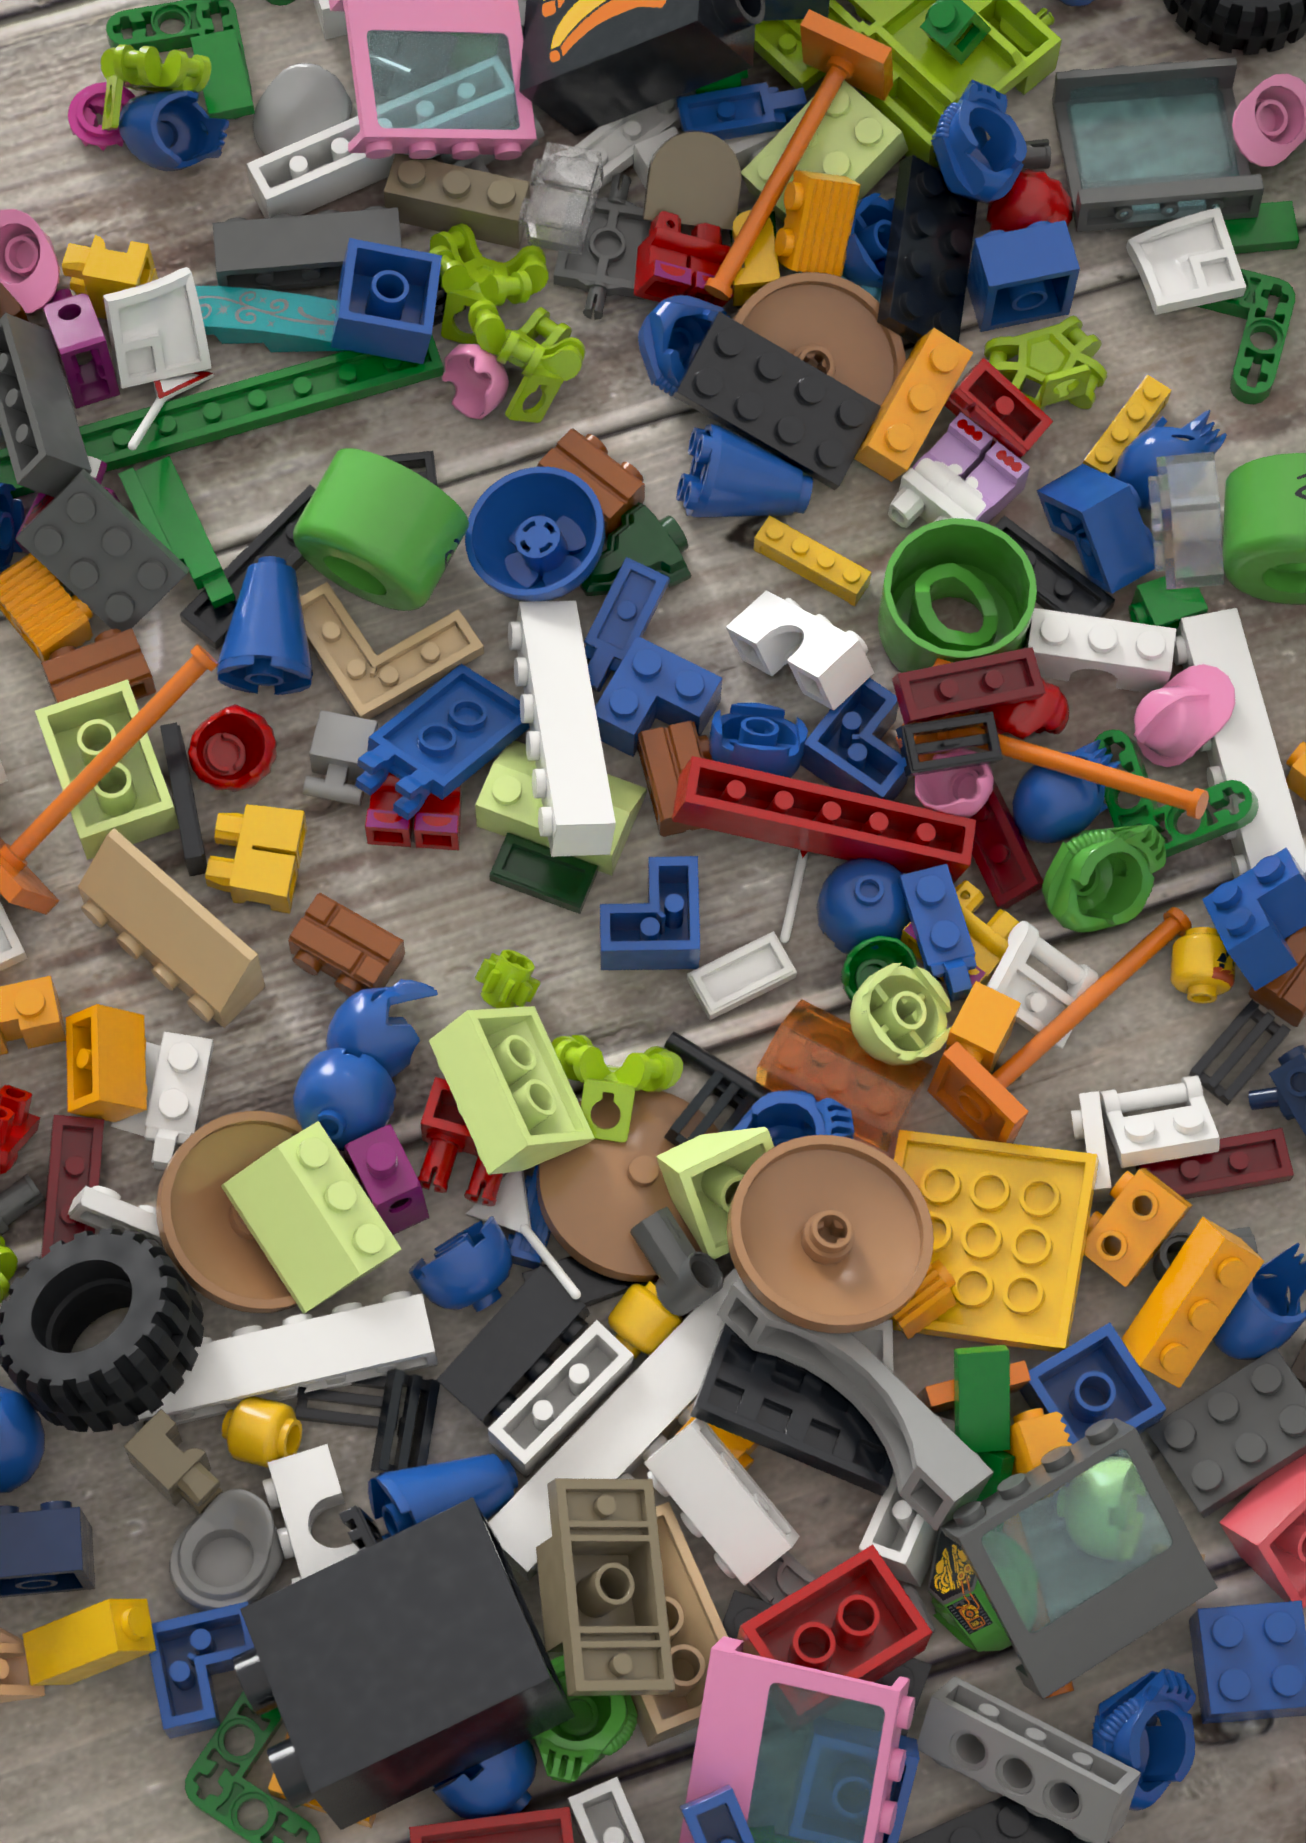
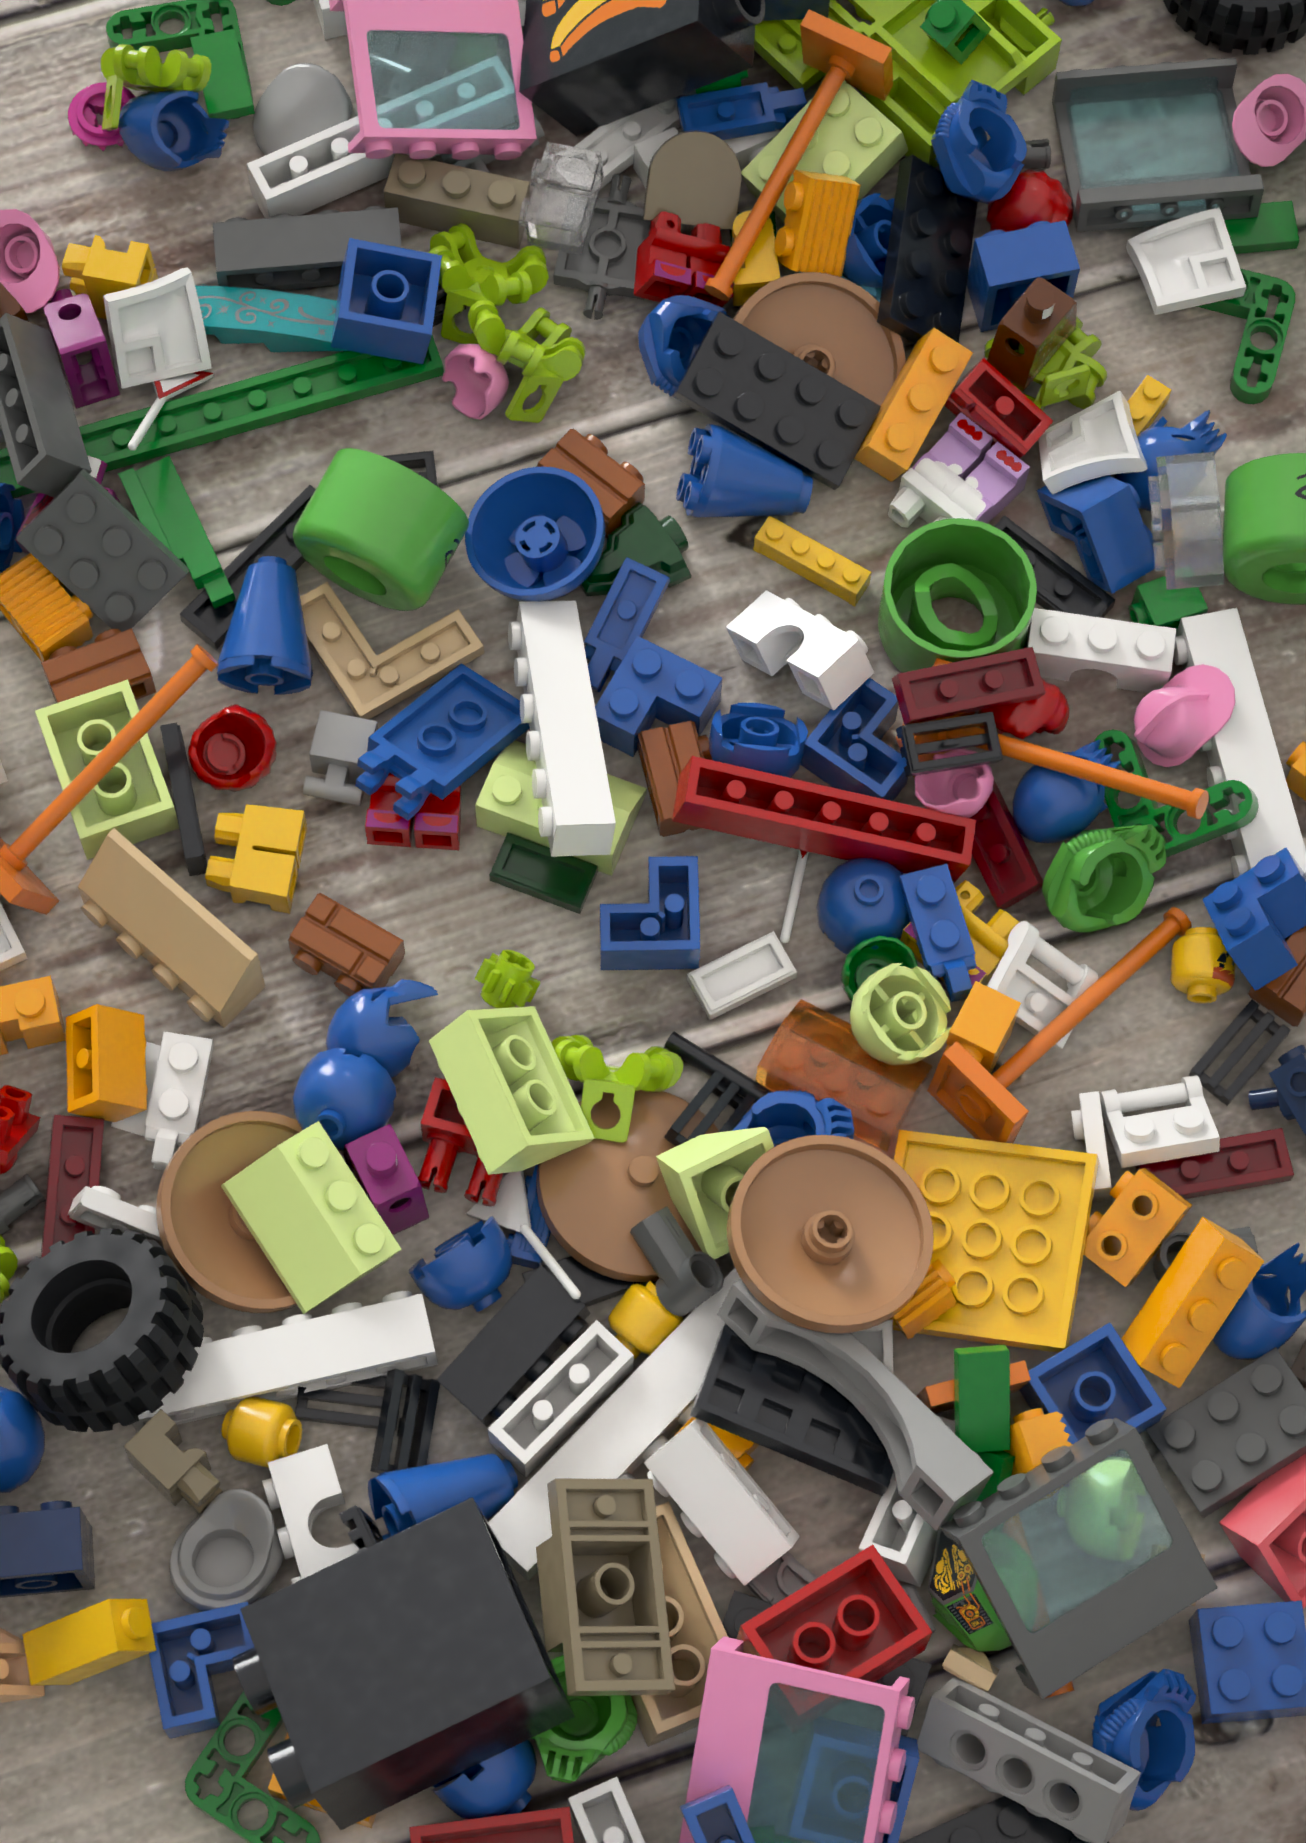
(970, 1666): none -> tan tile
(1041, 323): none -> reddish brown torso
(1091, 445): none -> white plate

